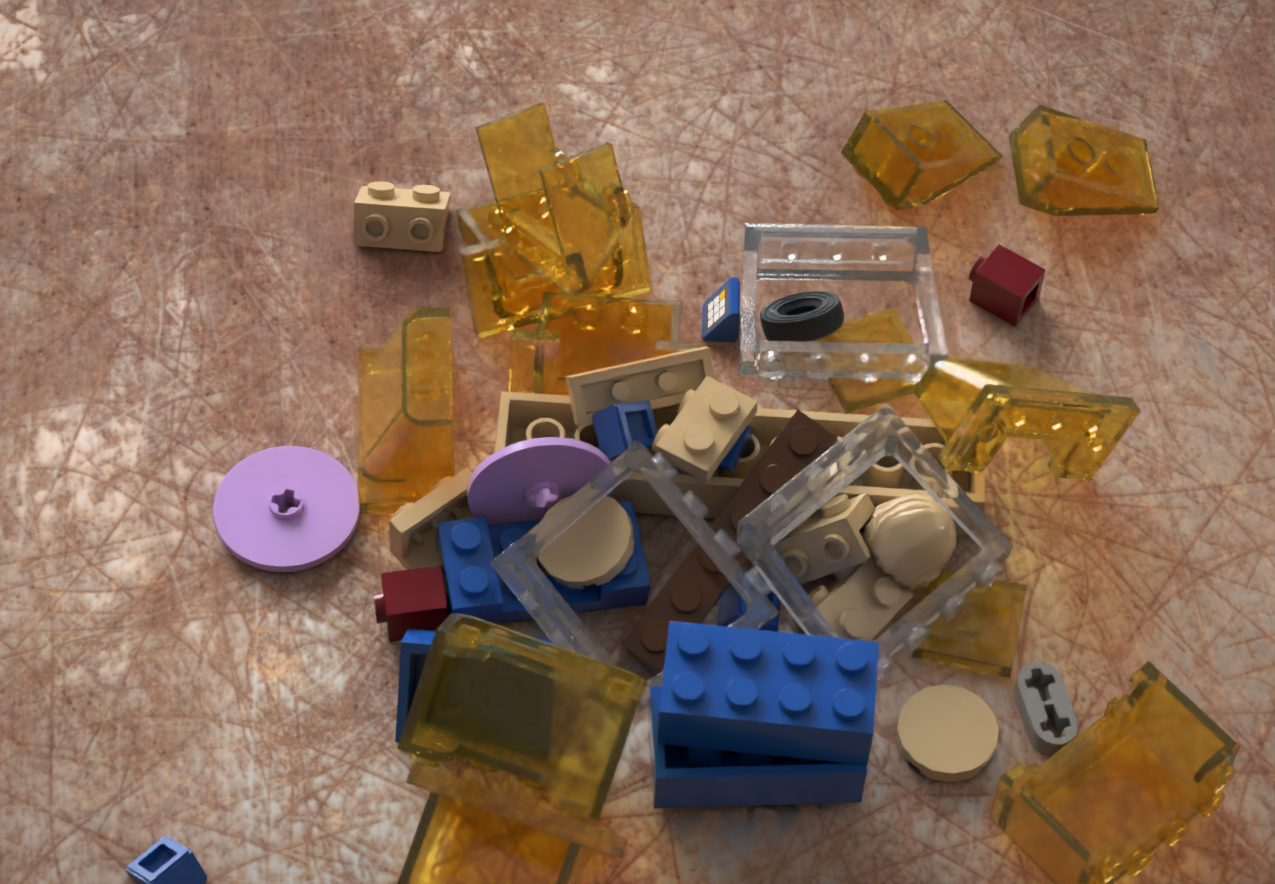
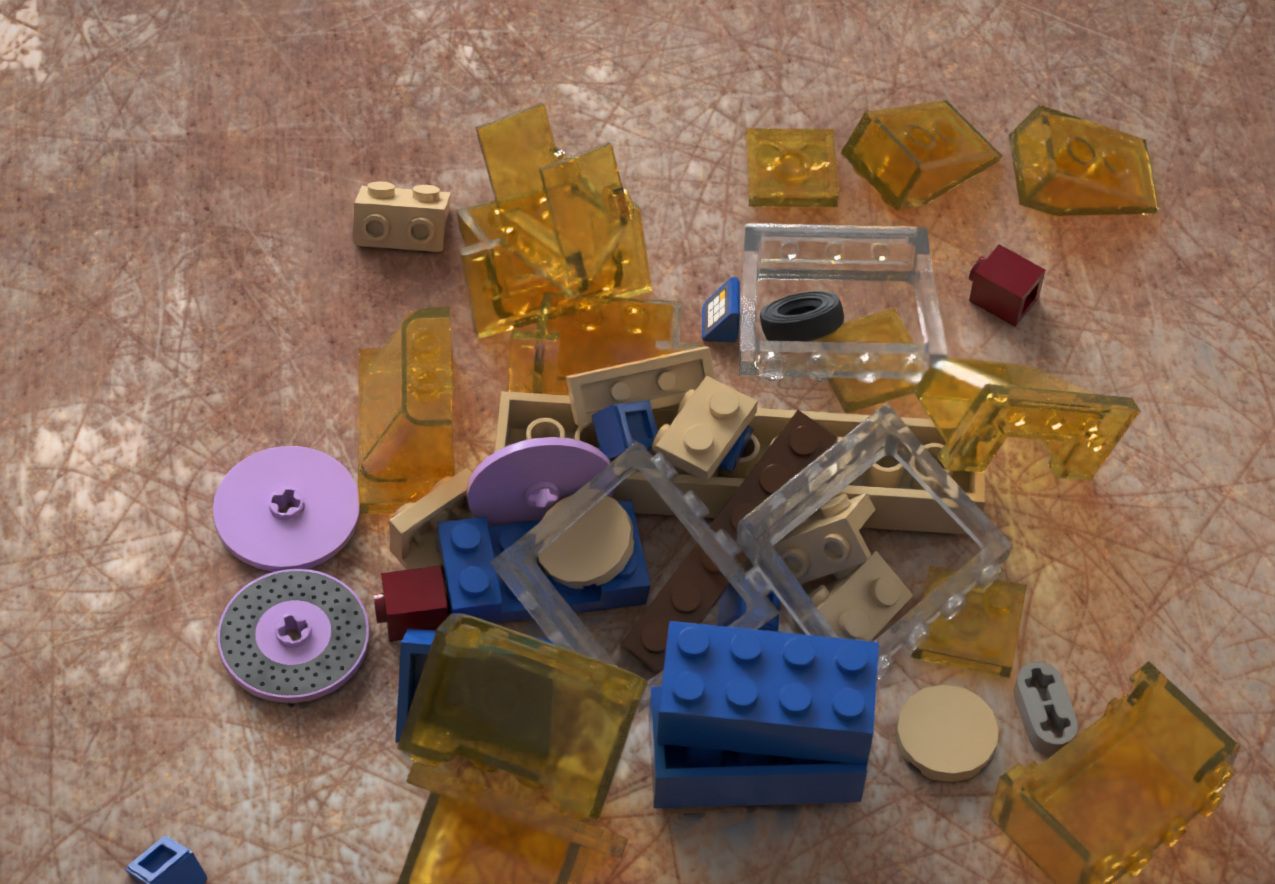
(268, 661): none -> piece
(791, 167): none -> clear yellow plate
(911, 539): tan hair -> none

